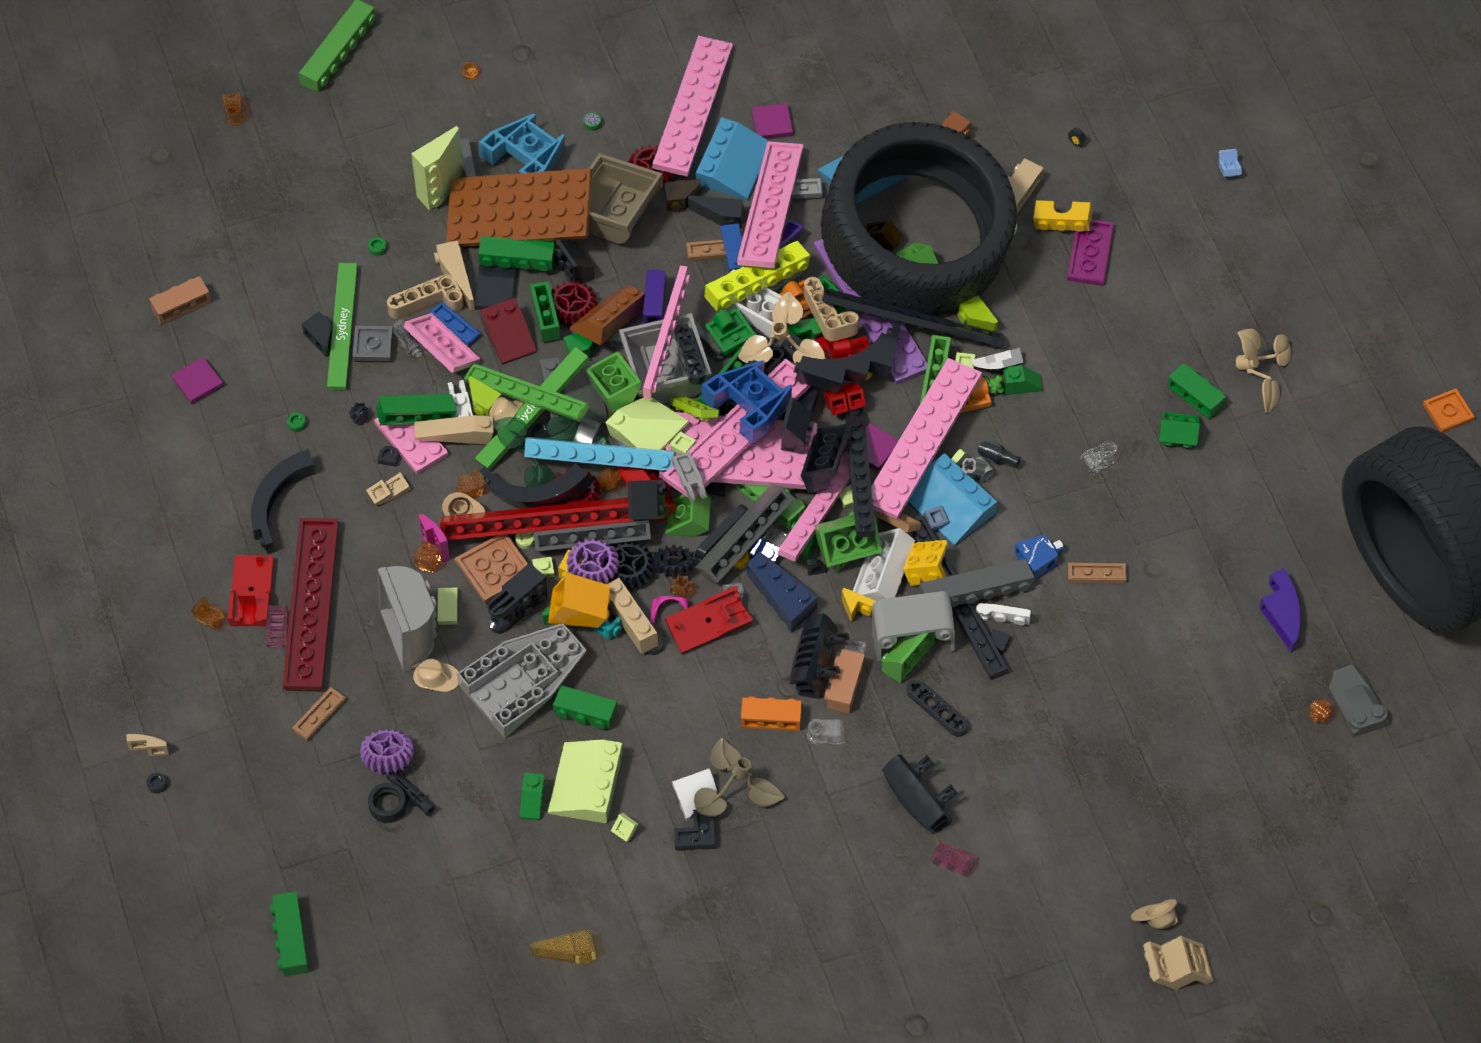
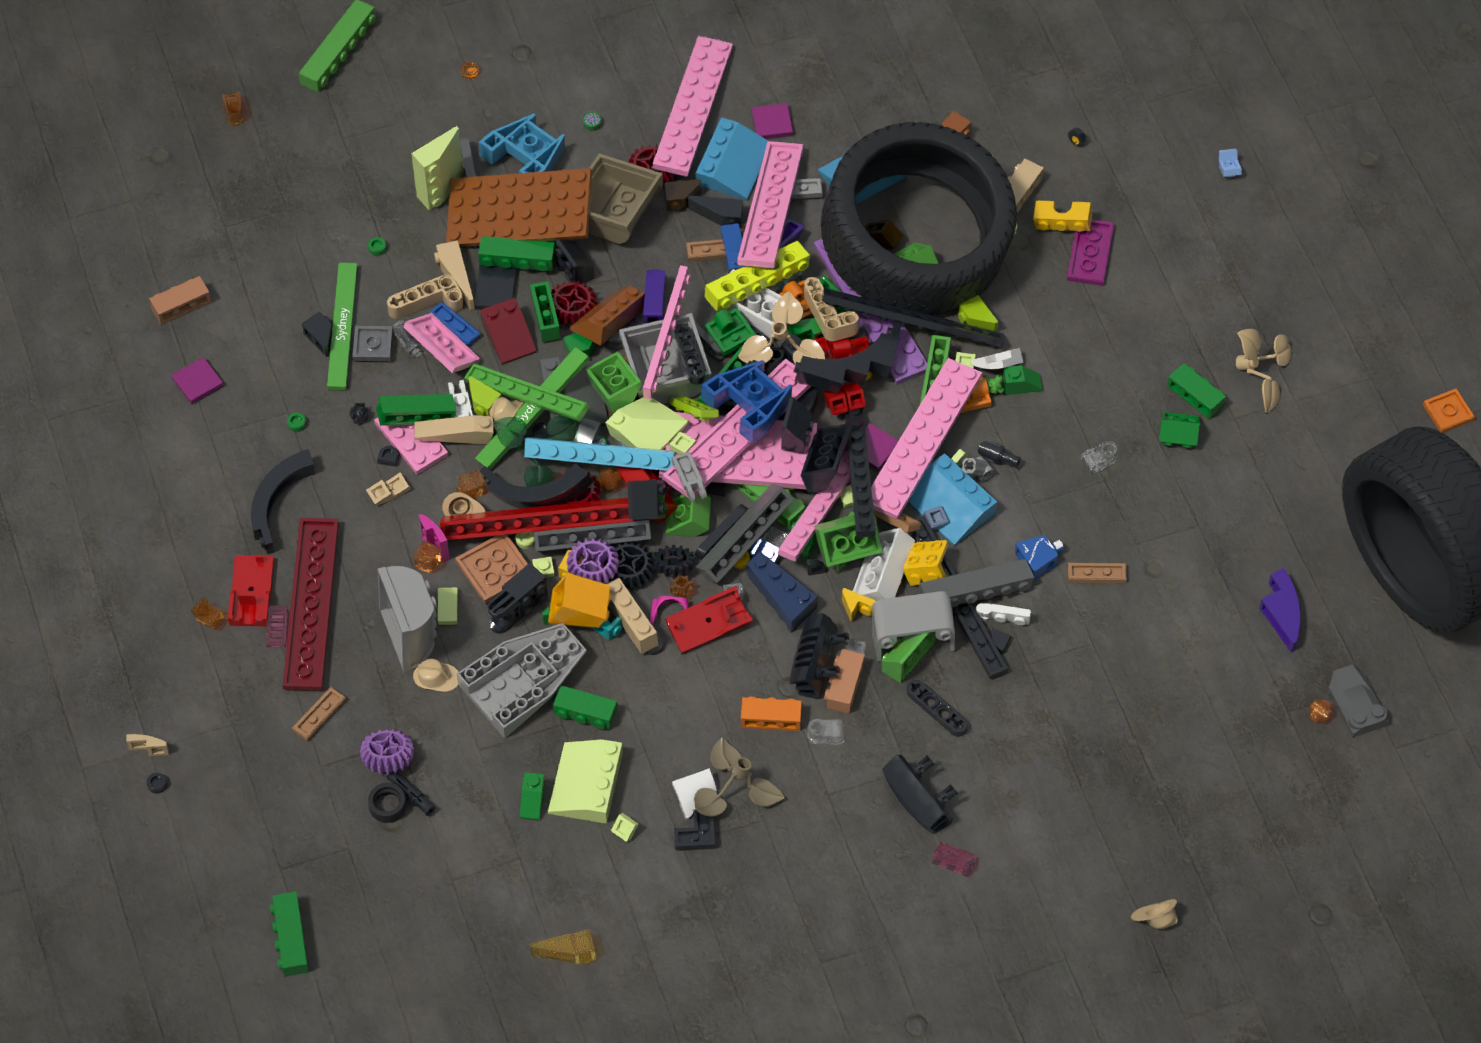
(1178, 962): tan bracket -> none

